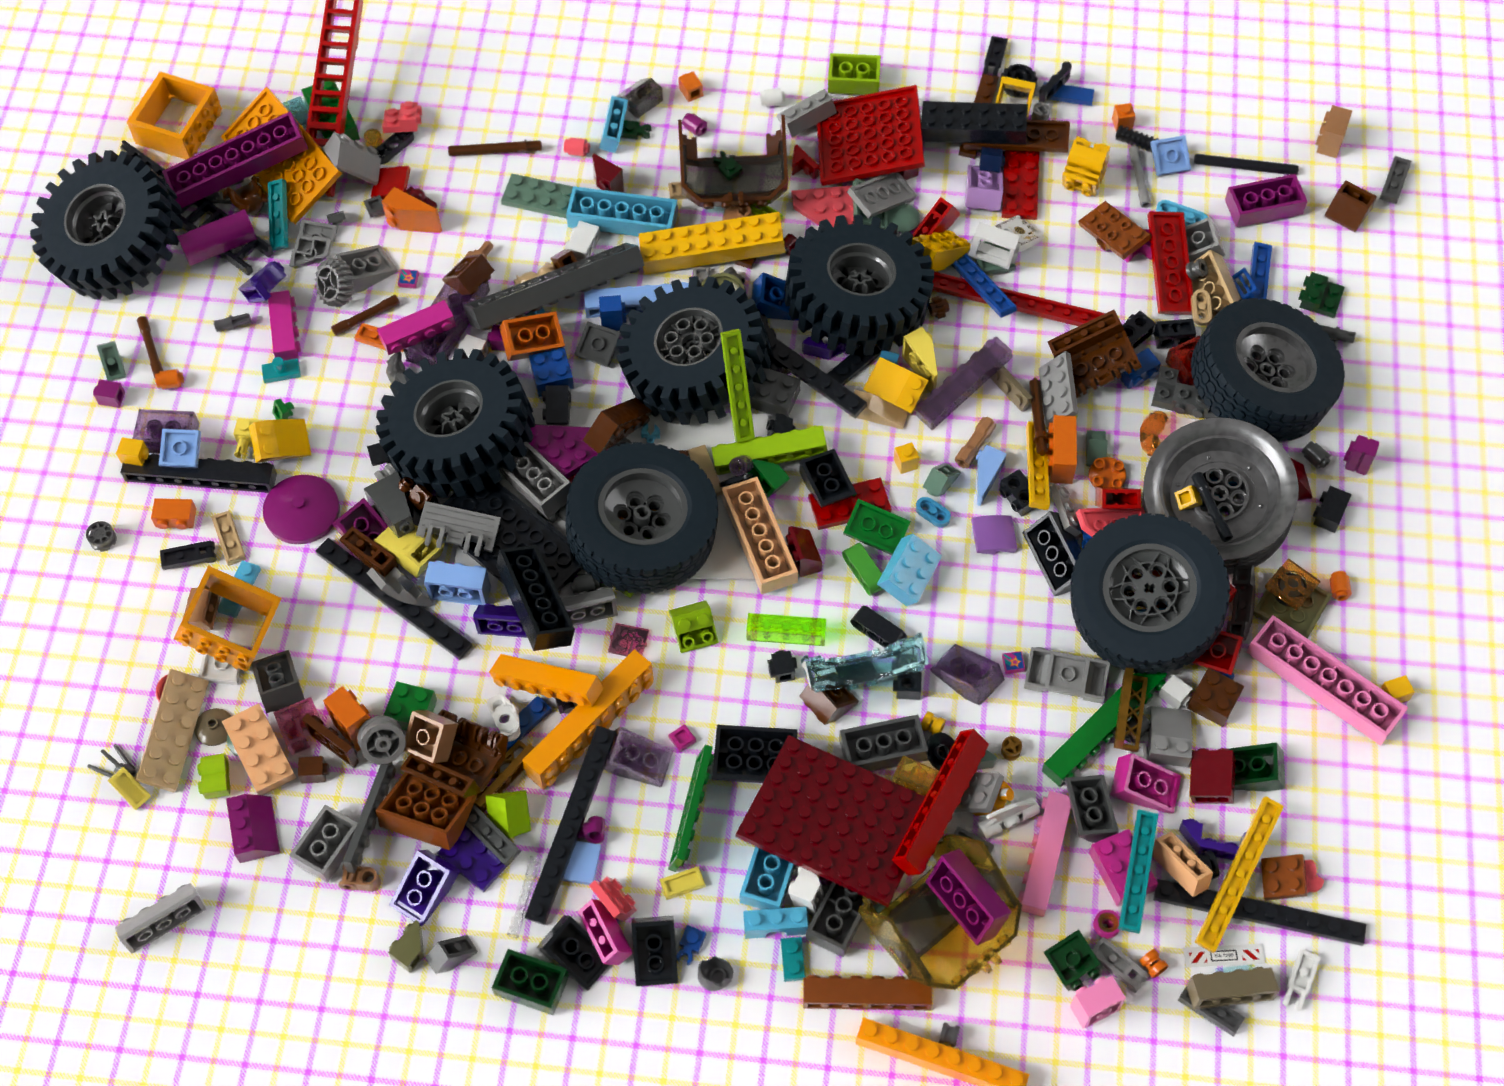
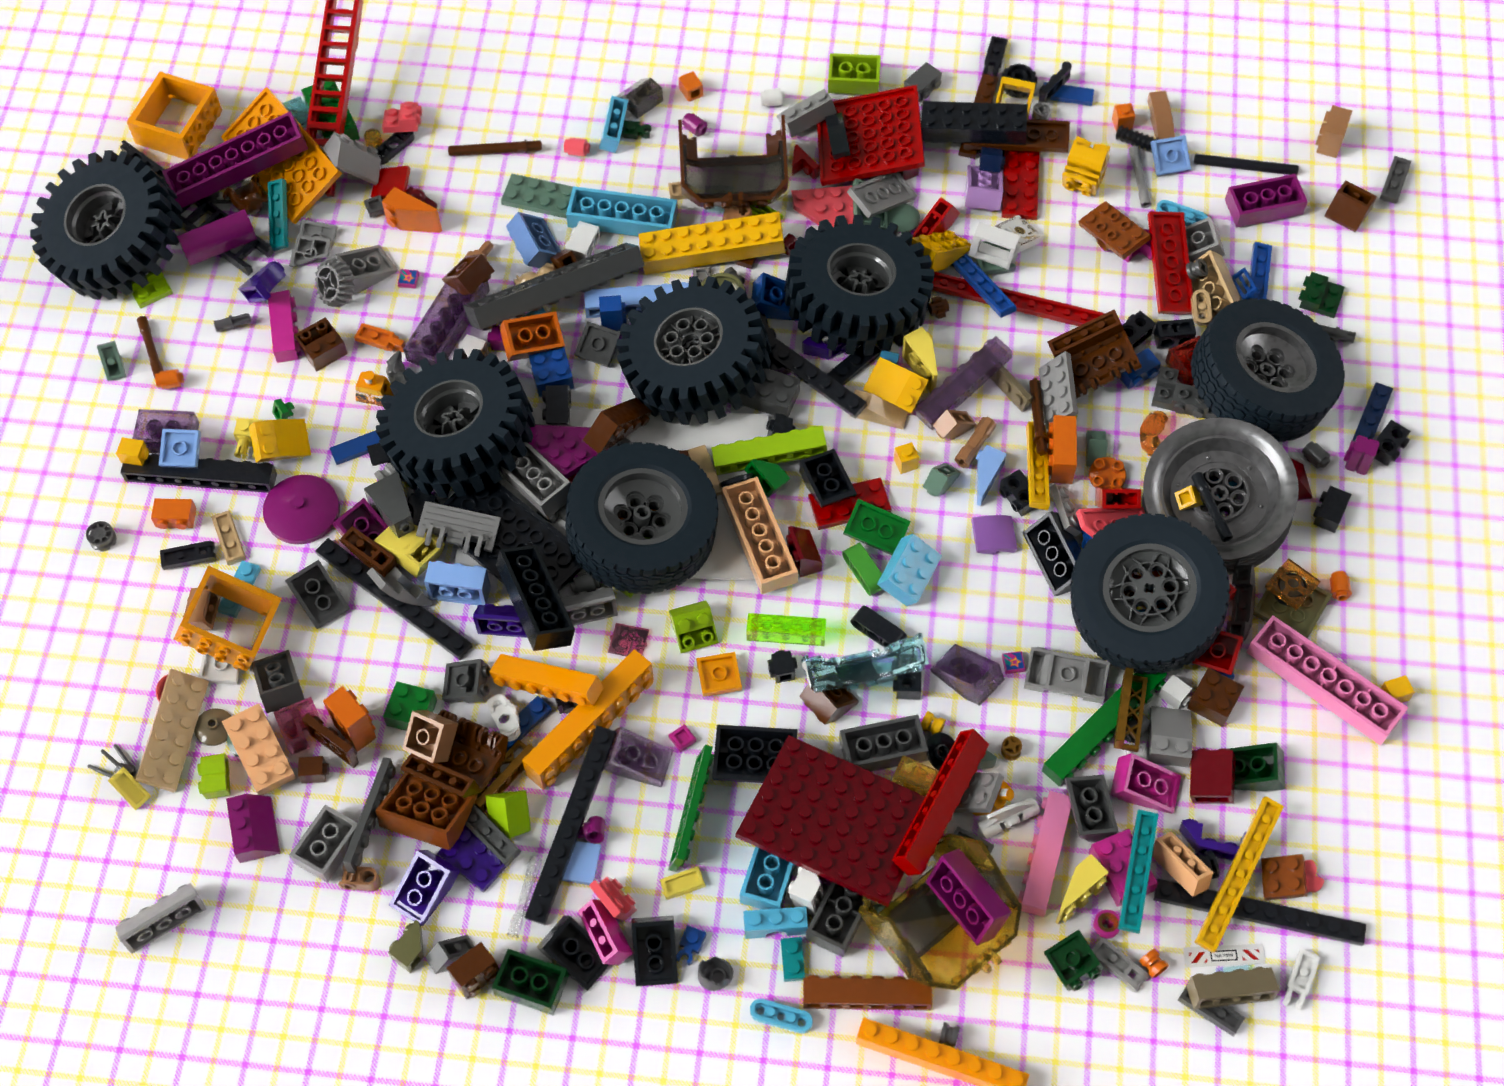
(109, 393): magenta brick -> none
(154, 291): none -> lime bracket
(280, 370): teal tile -> none
(317, 594): none -> dark grey slope
(321, 344): none -> reddish brown slope
(336, 218): flat silver plate -> none
(348, 323): reddish brown piece -> none
(353, 448): none -> blue tile
(371, 388): none -> light orange torso
(381, 740): light grey wheel -> none
(416, 327): dark pink brick -> none
(418, 493): reddish brown plate -> none
(466, 681): none -> dark grey plate
(473, 971): none -> reddish brown brick
(532, 239): none -> medium blue slope
(607, 175): dark red slope -> none
(654, 435): medium azure bar -> none
(719, 674): none -> light orange plate
(728, 167): dark green plate -> none
(737, 385): lime plate -> none
(745, 464): wheel -> none
(773, 1009): none -> medium azure plate
(837, 136): none -> black slope
(926, 78): none -> dark grey brick
(934, 512): dark azure plate -> none
(953, 424): none -> medium nougat slope
(1086, 881): none -> light yellow slope
(1097, 1001): bright pink brick -> none
(1161, 114): none -> medium nougat slope
(1373, 411): none -> dark blue plate
(1391, 443): none -> black brick

